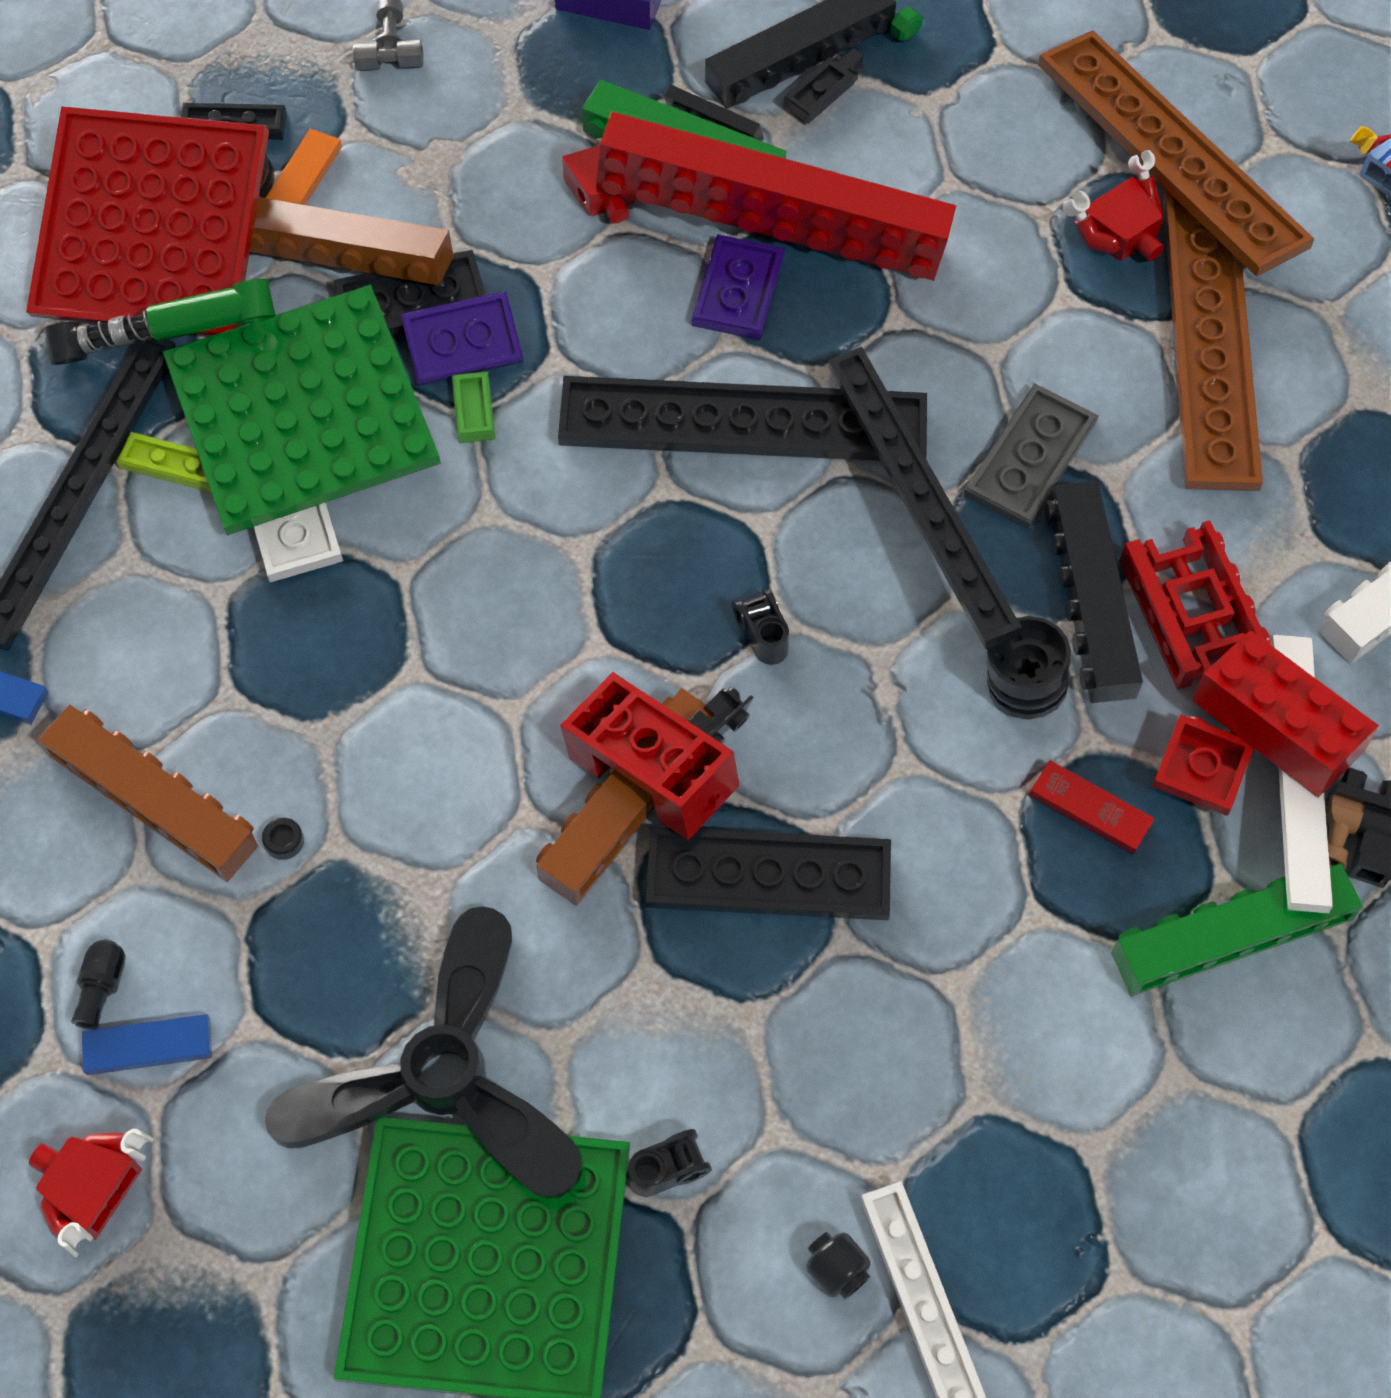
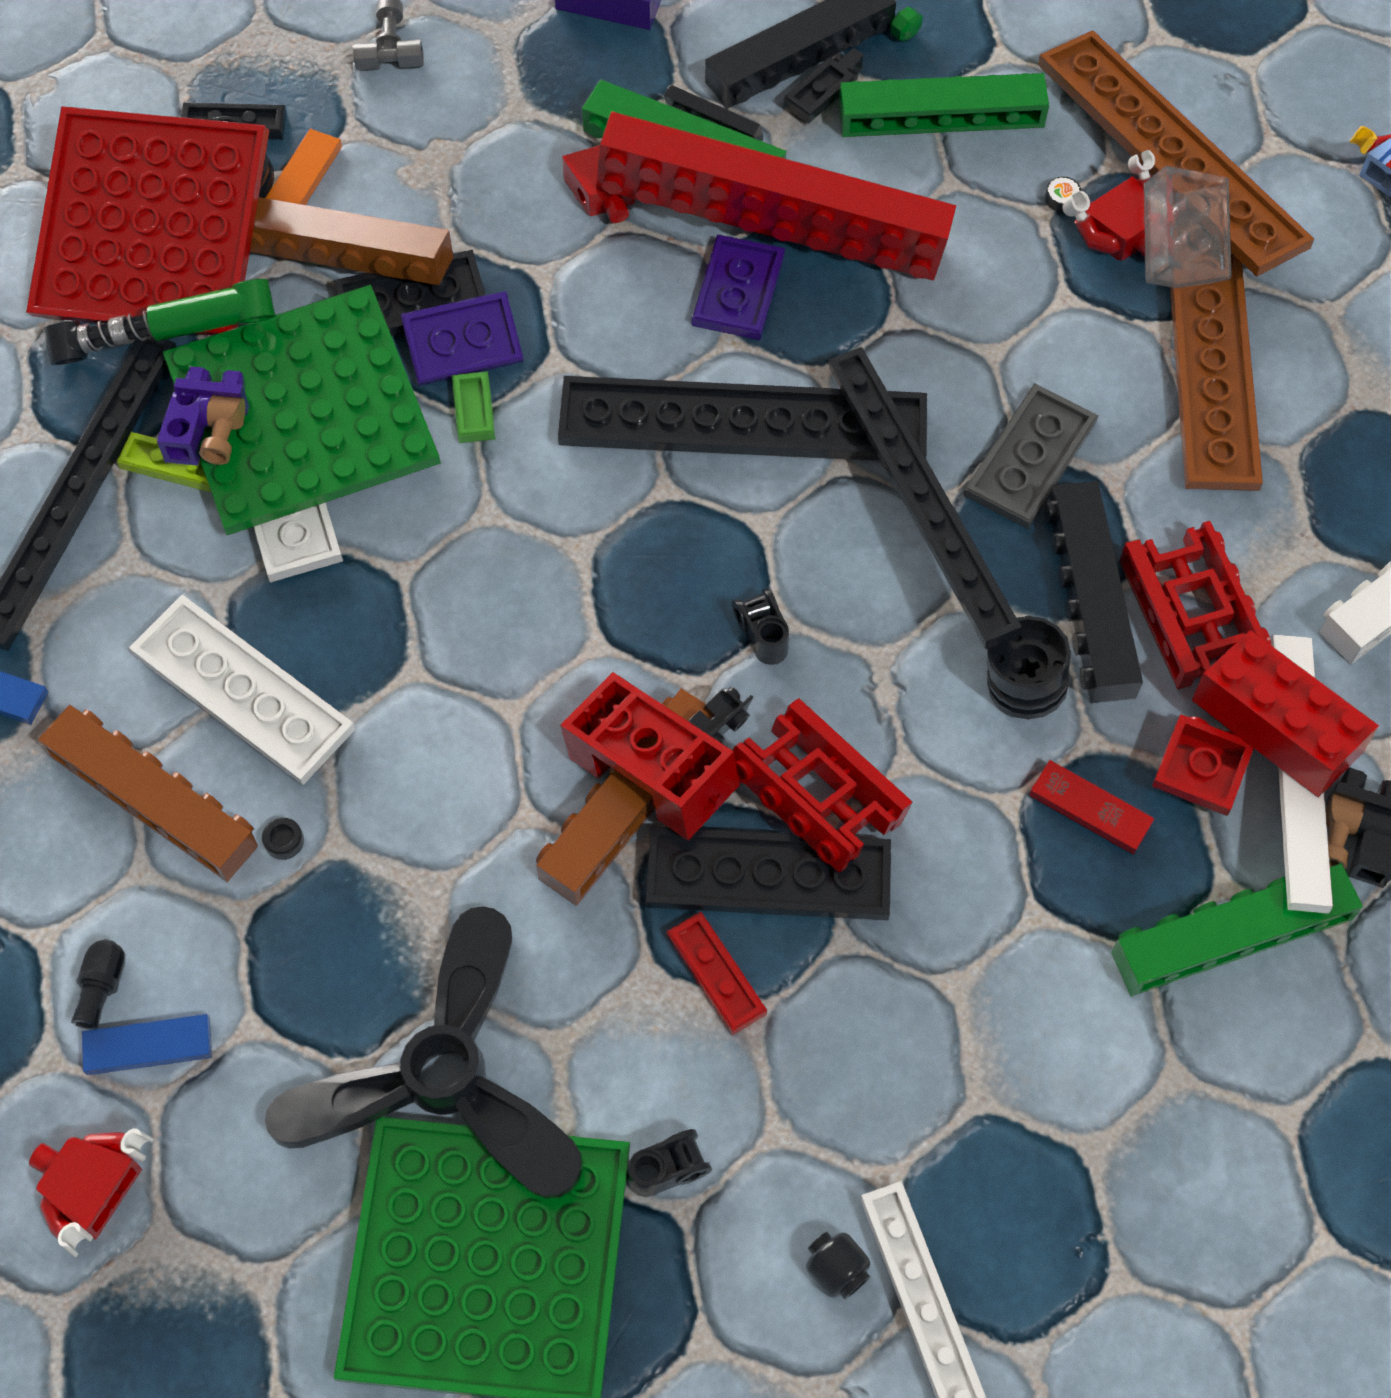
(199, 405): none -> dark purple hips
(242, 689): none -> white plate
(716, 973): none -> red tile
(838, 766): none -> red fence
(943, 104): none -> green brick
(1060, 190): none -> tile
(1186, 228): none -> clear slope

